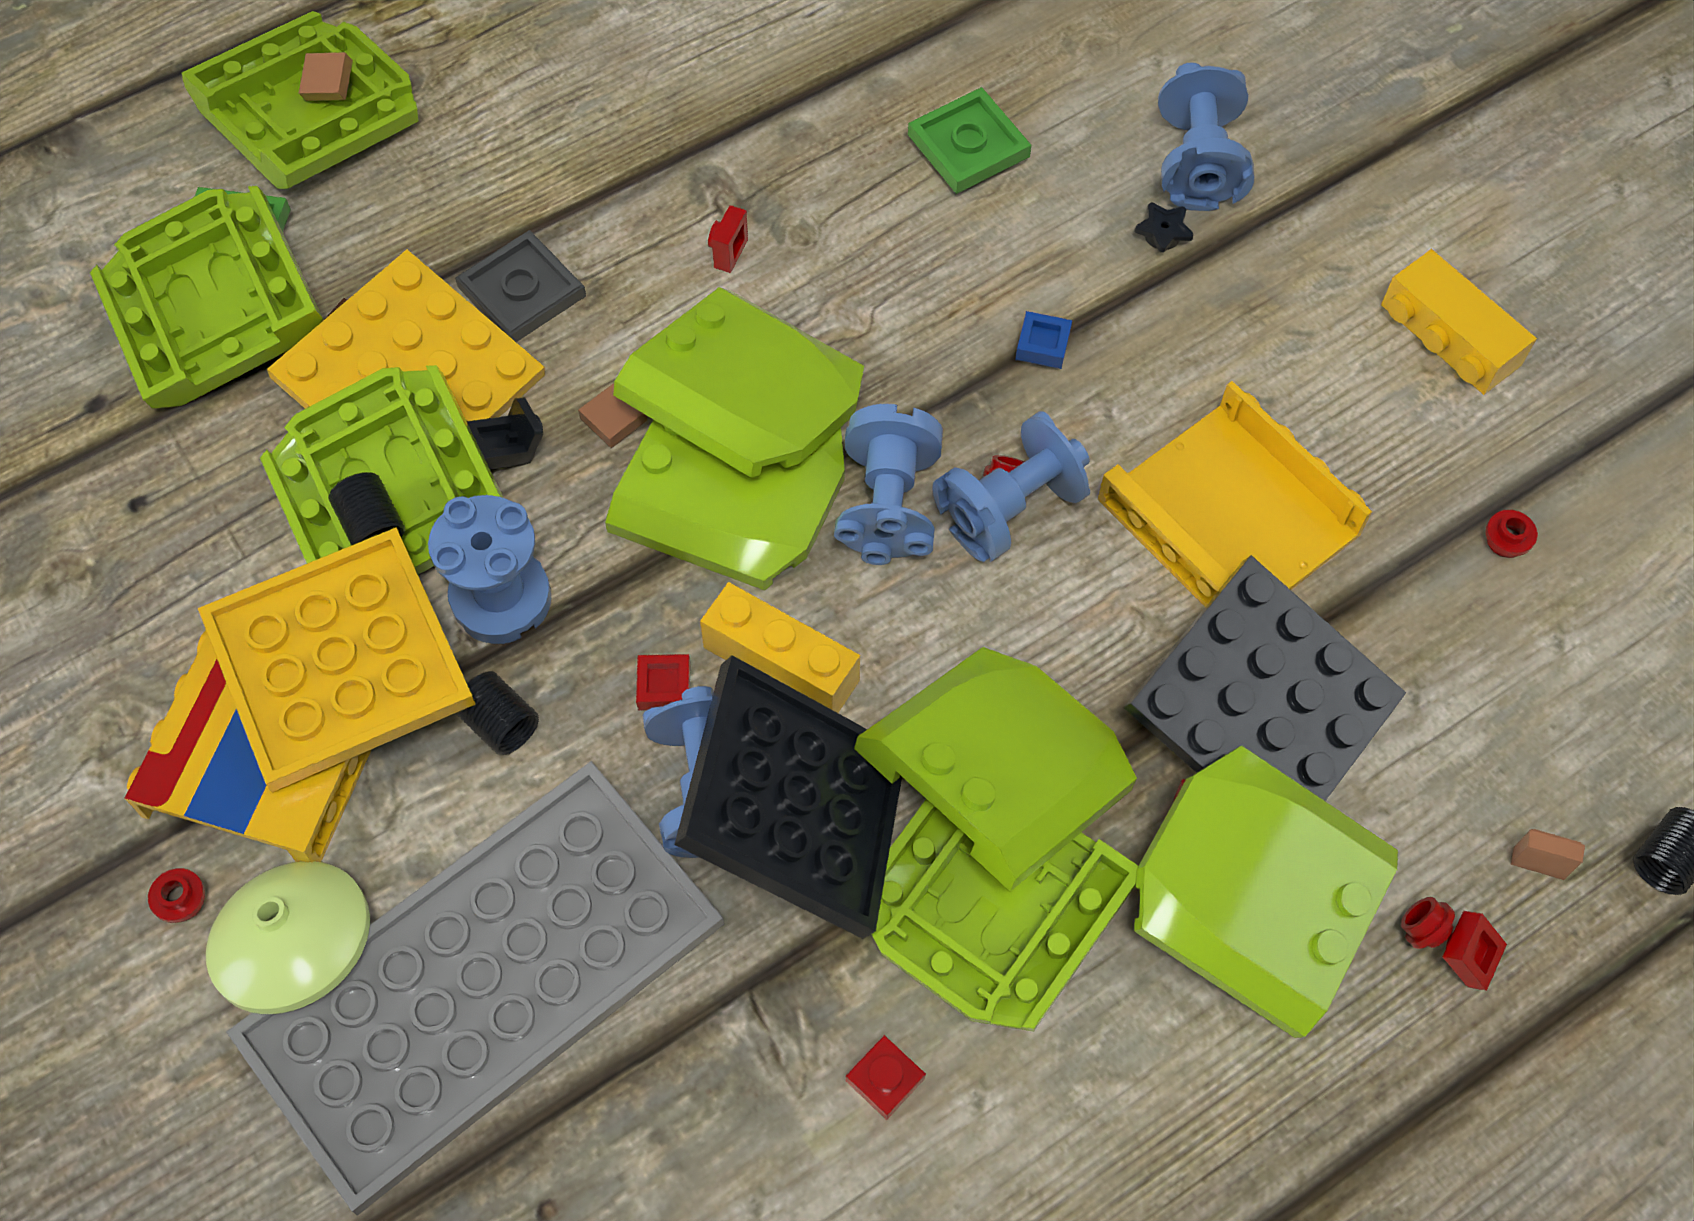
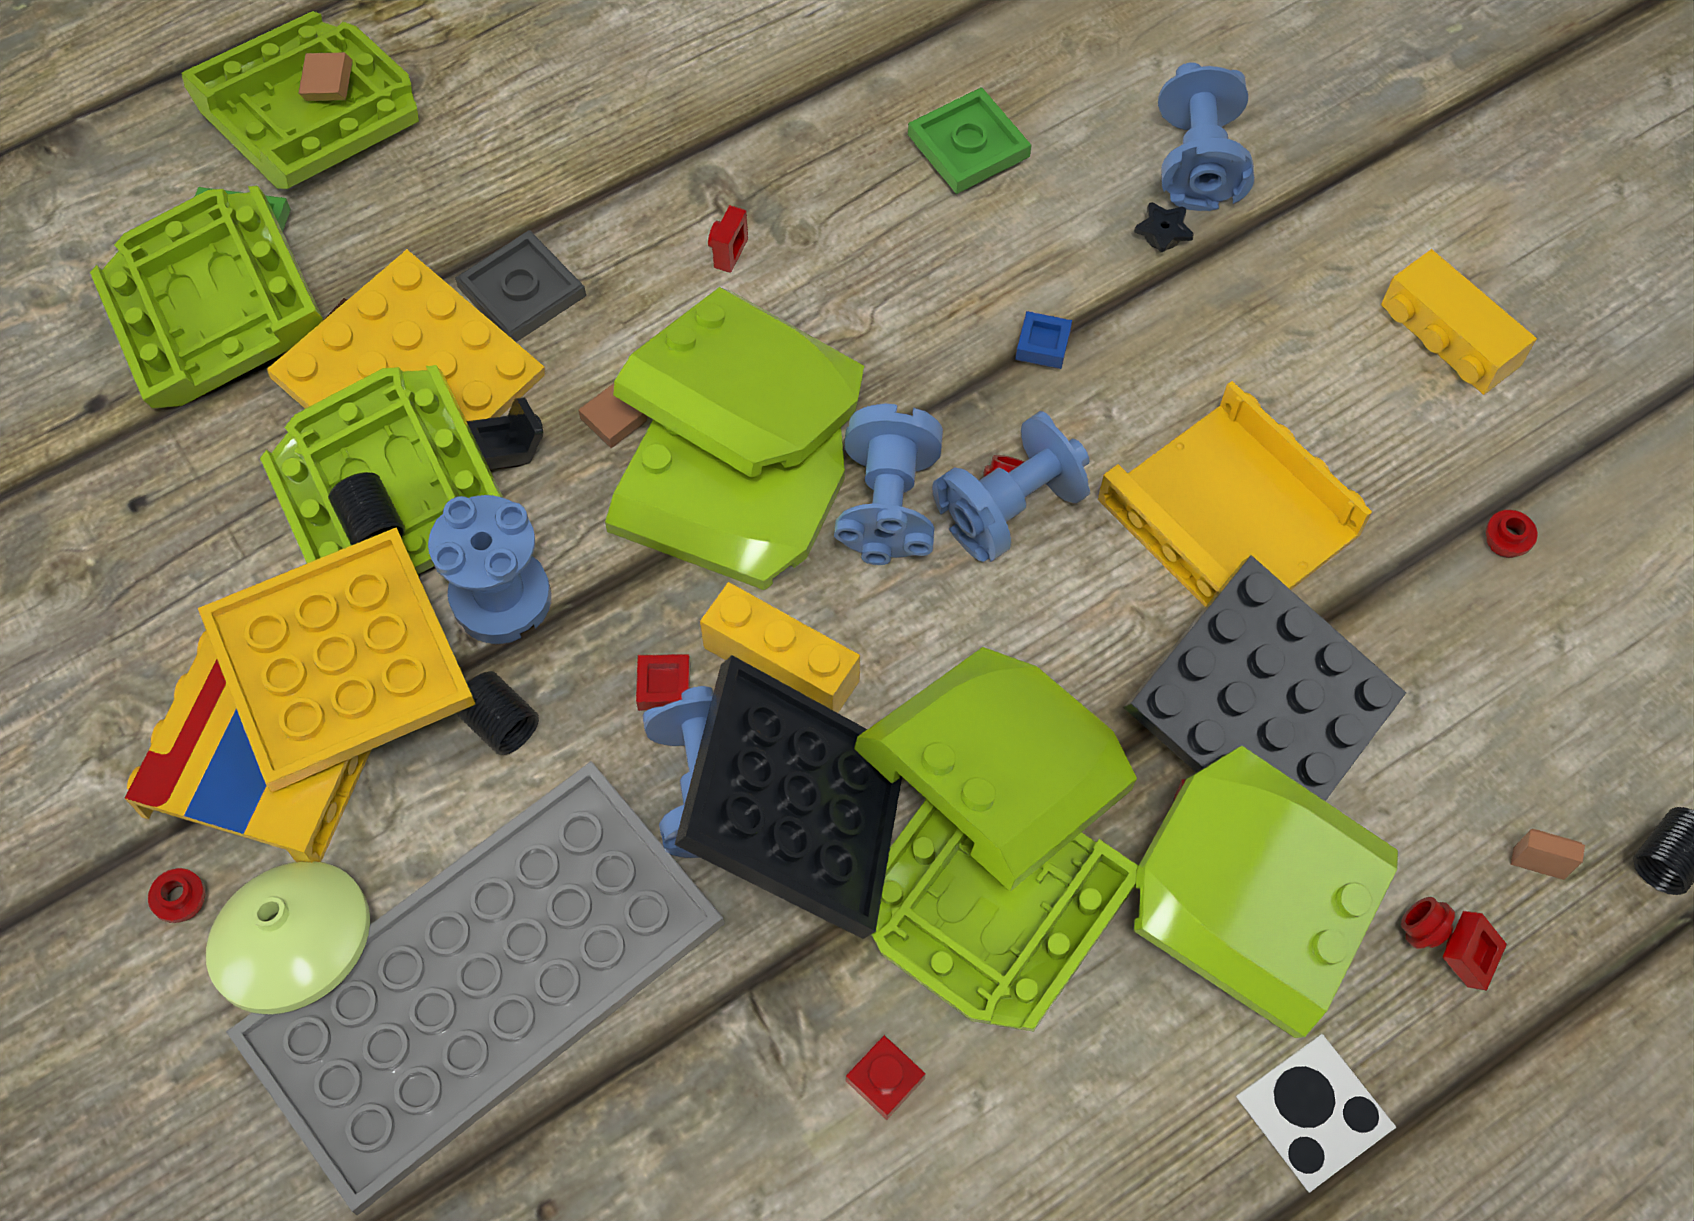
(1315, 1112): none -> white sticker

